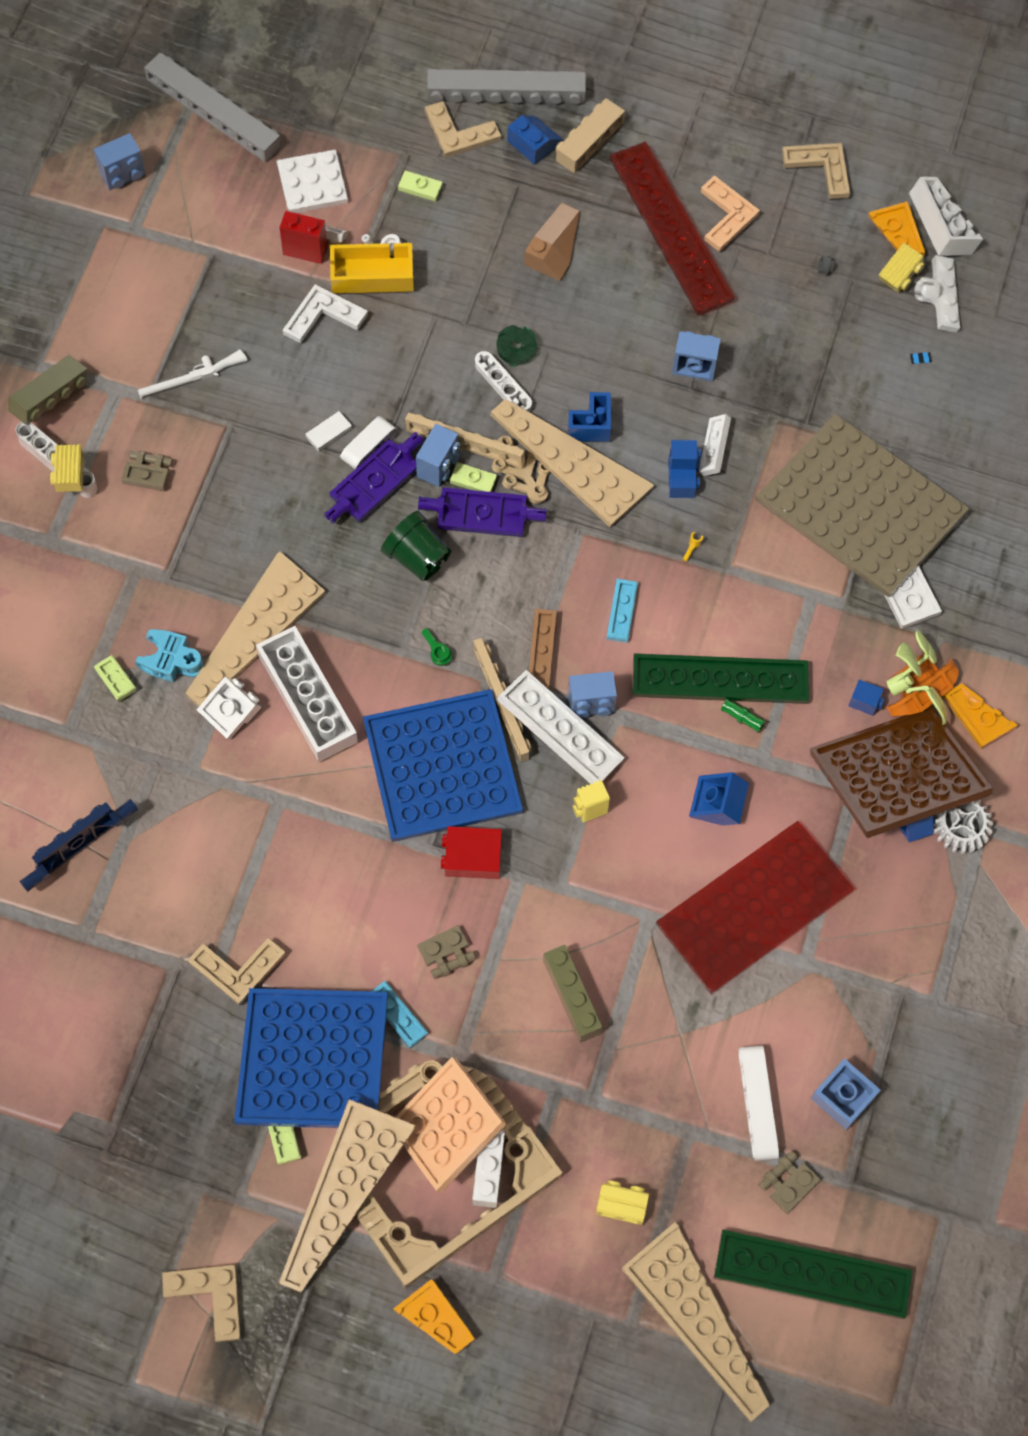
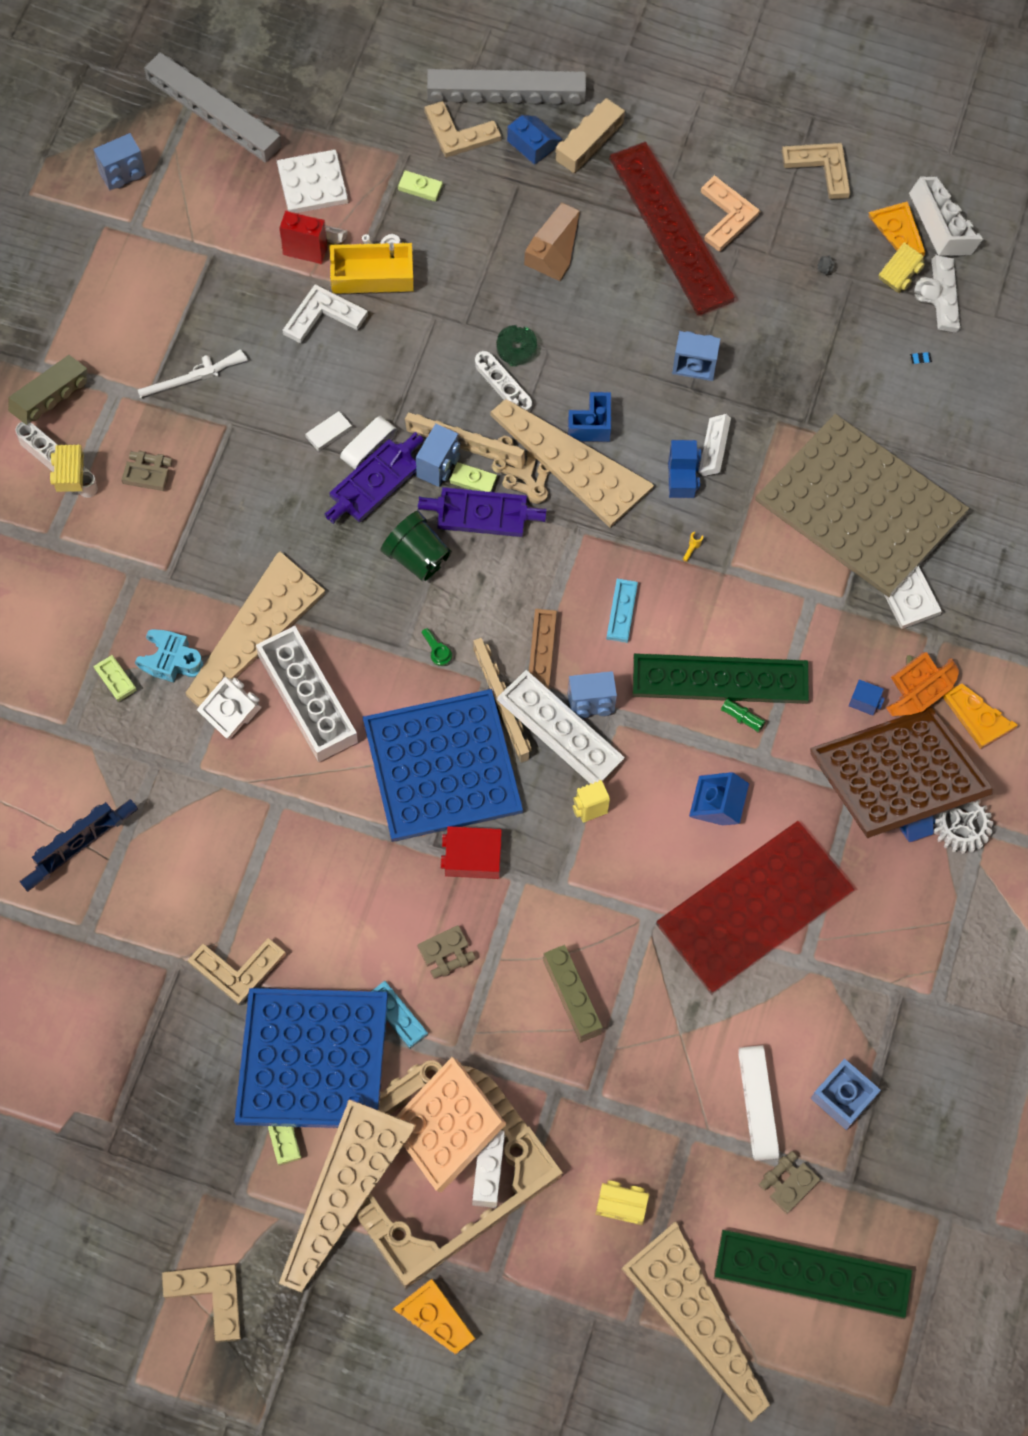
(903, 681): yellowish green plant -> none

